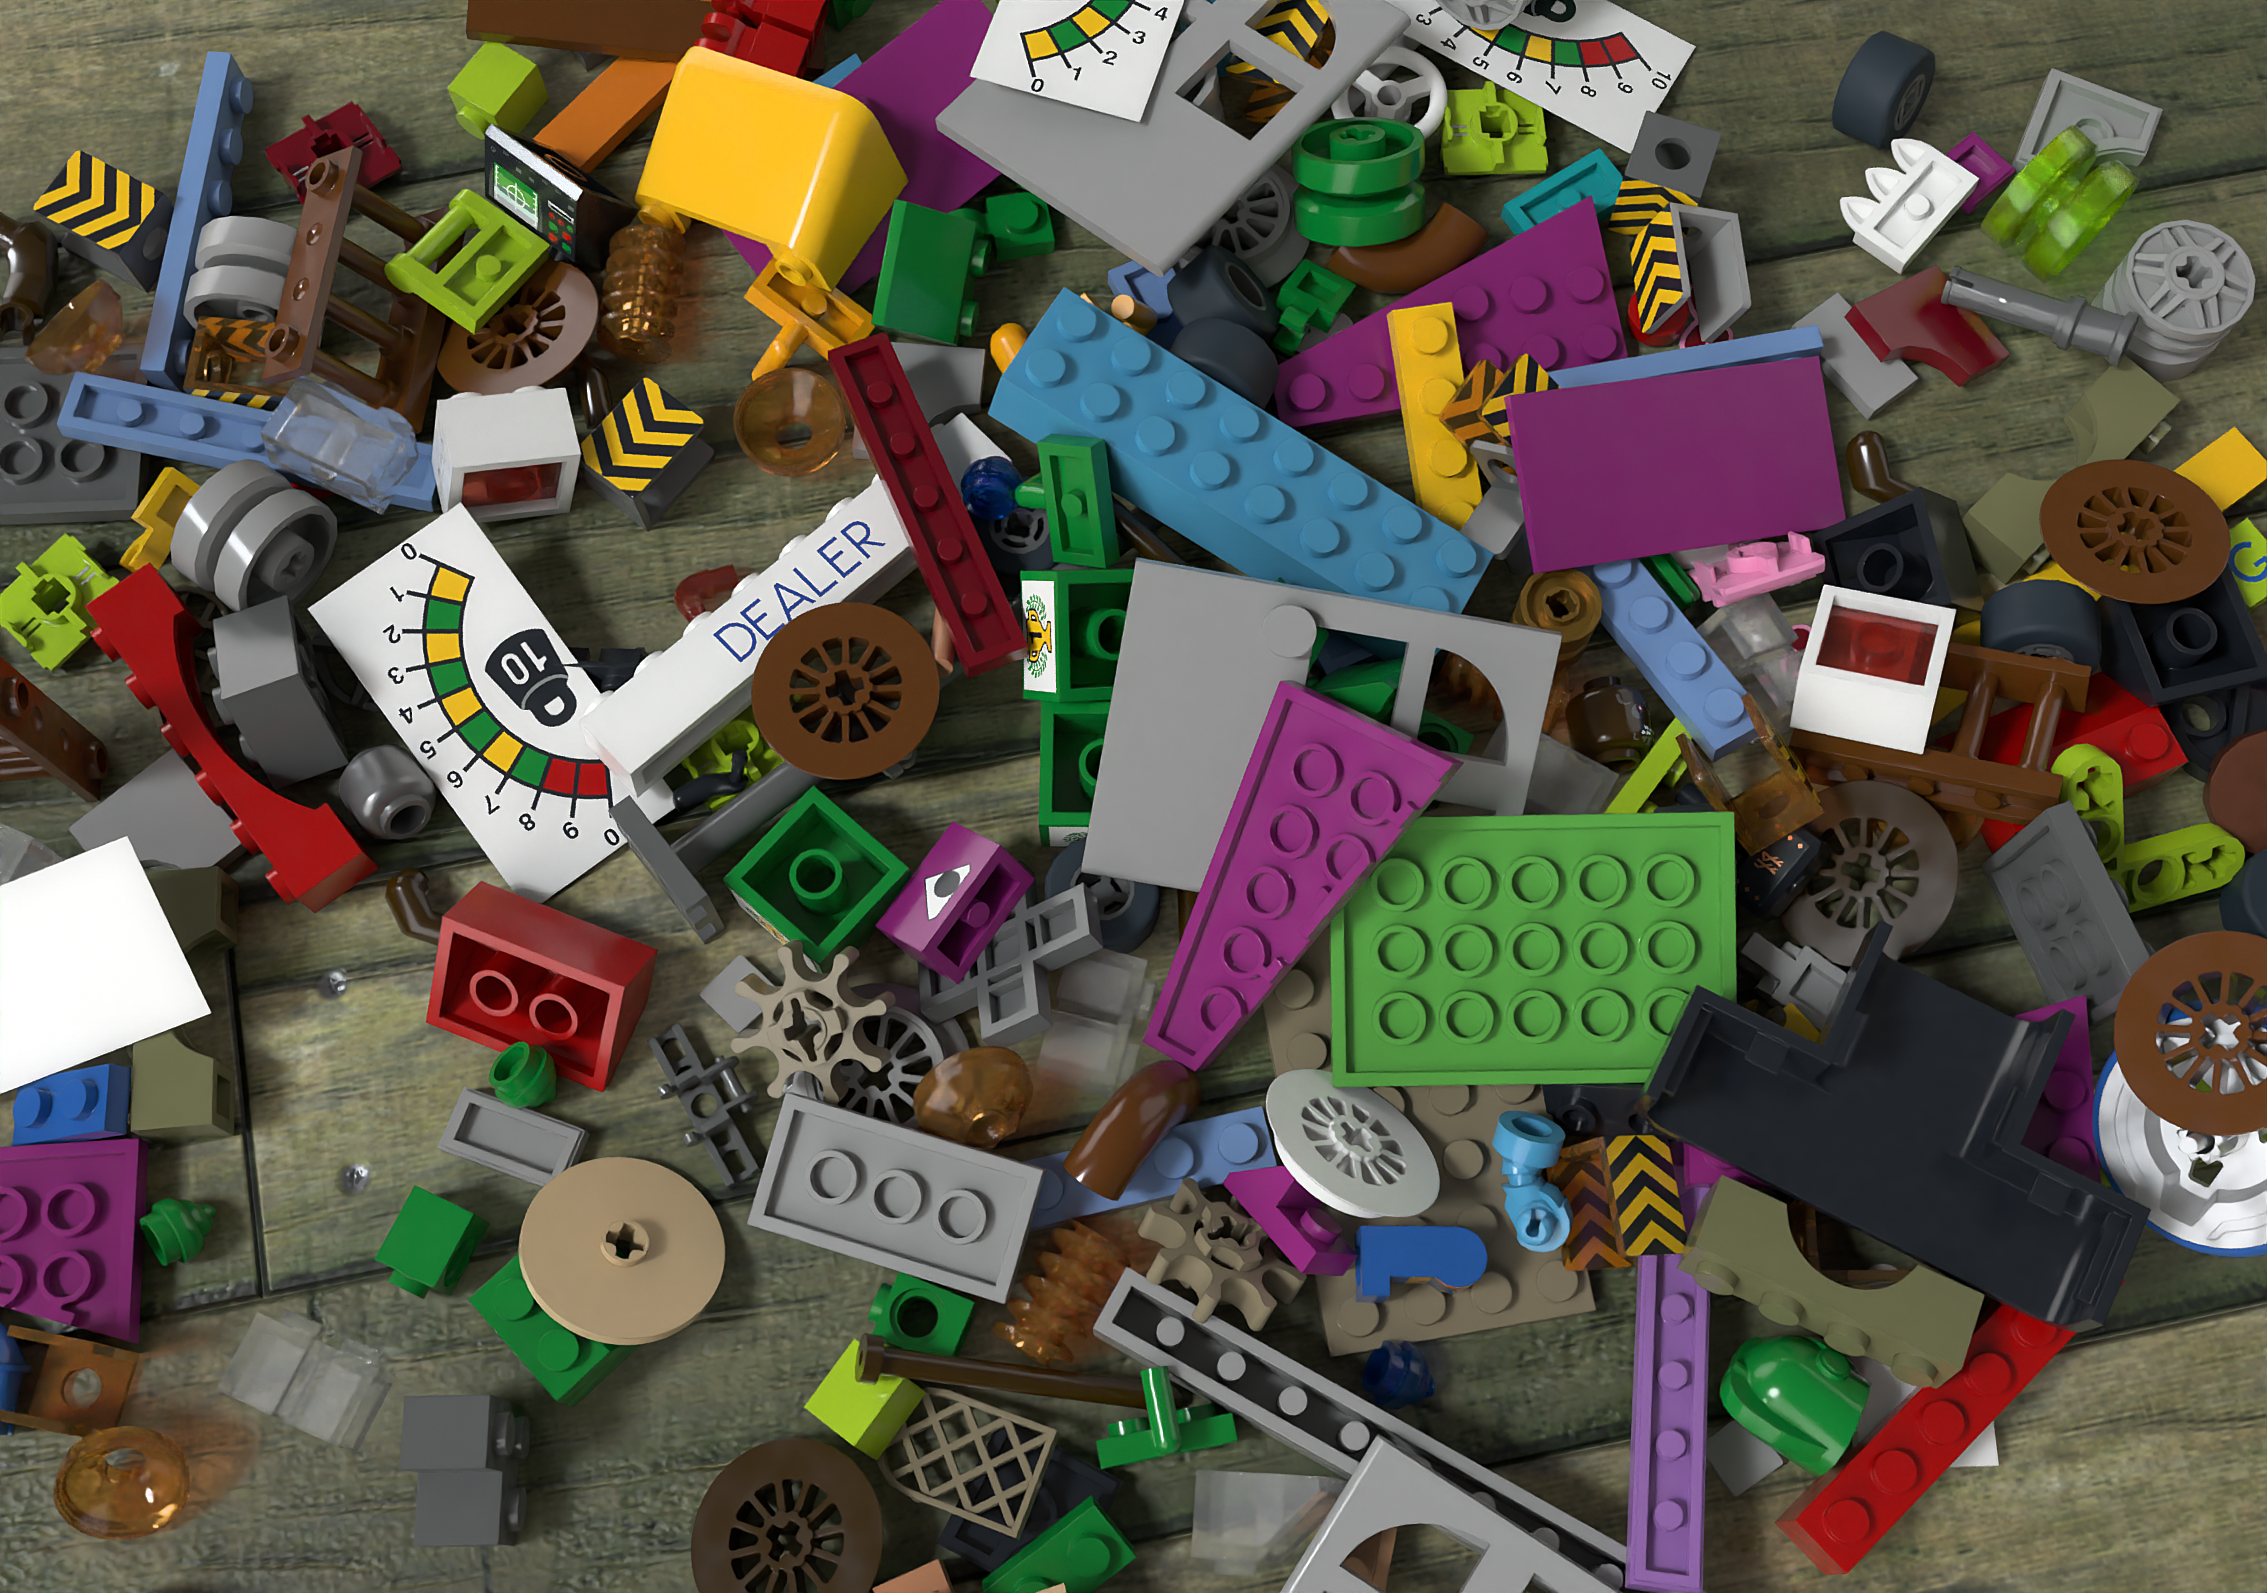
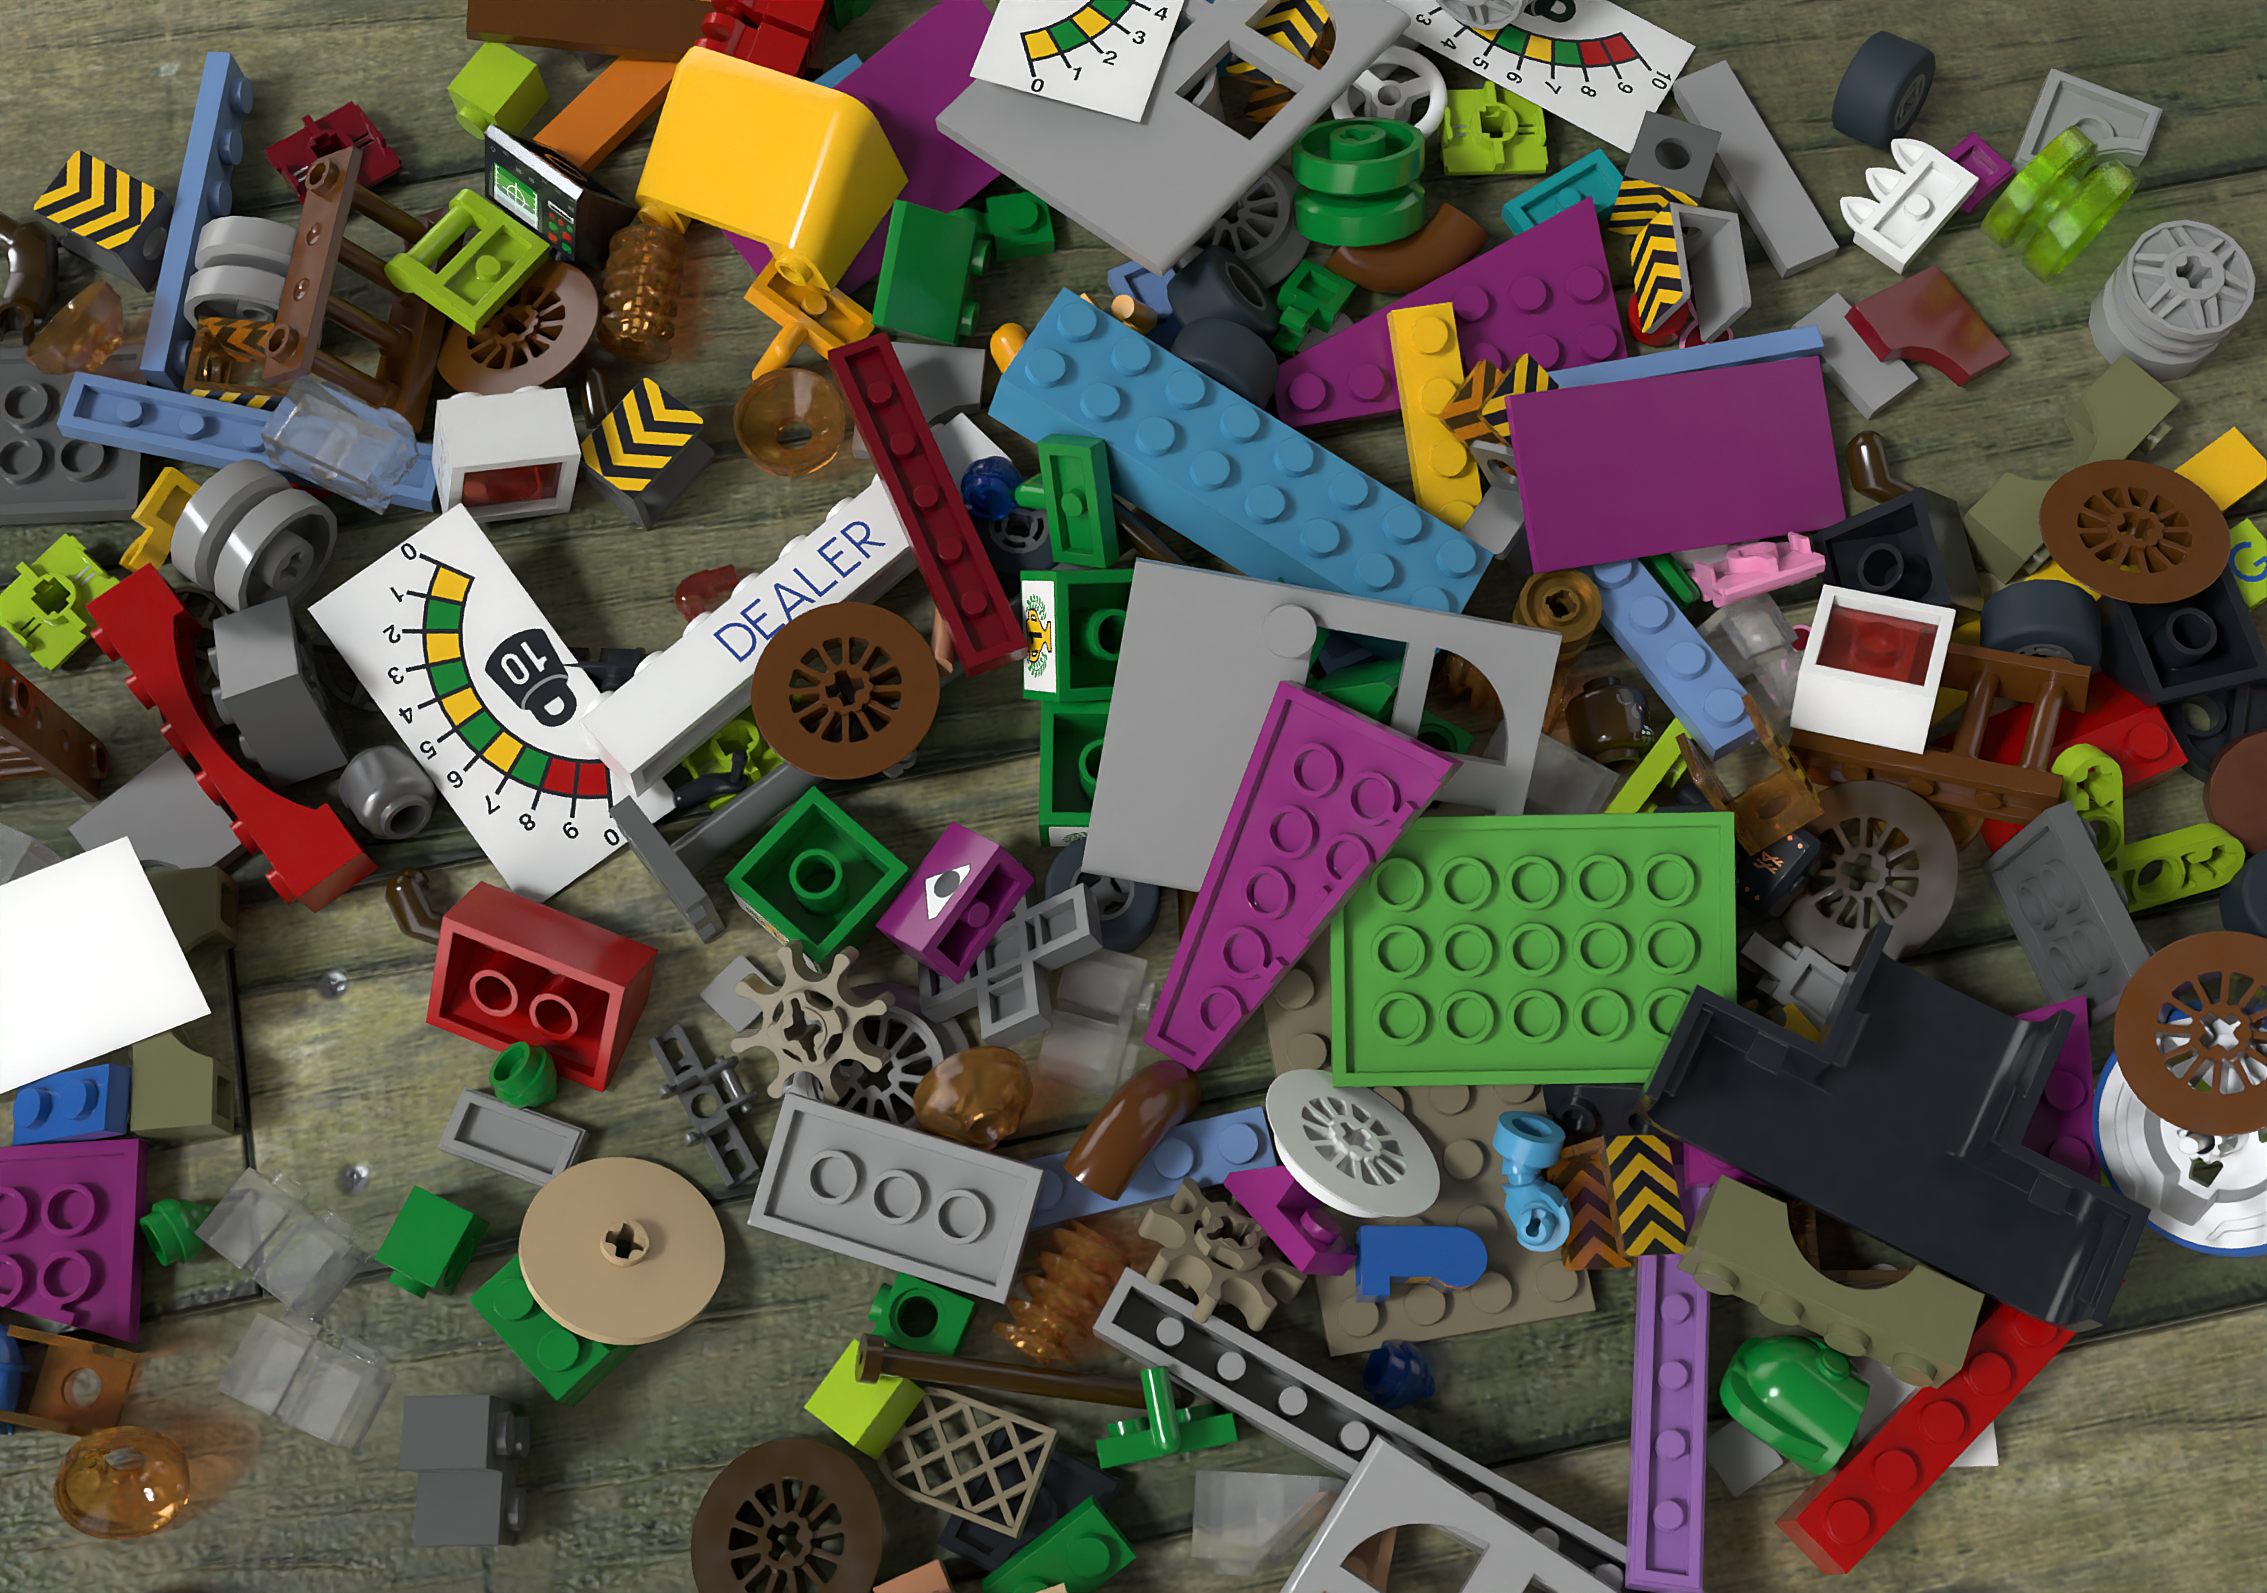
(284, 1241): none -> clear piece
(1756, 170): none -> light grey tile
(2067, 321): dark grey pin -> none

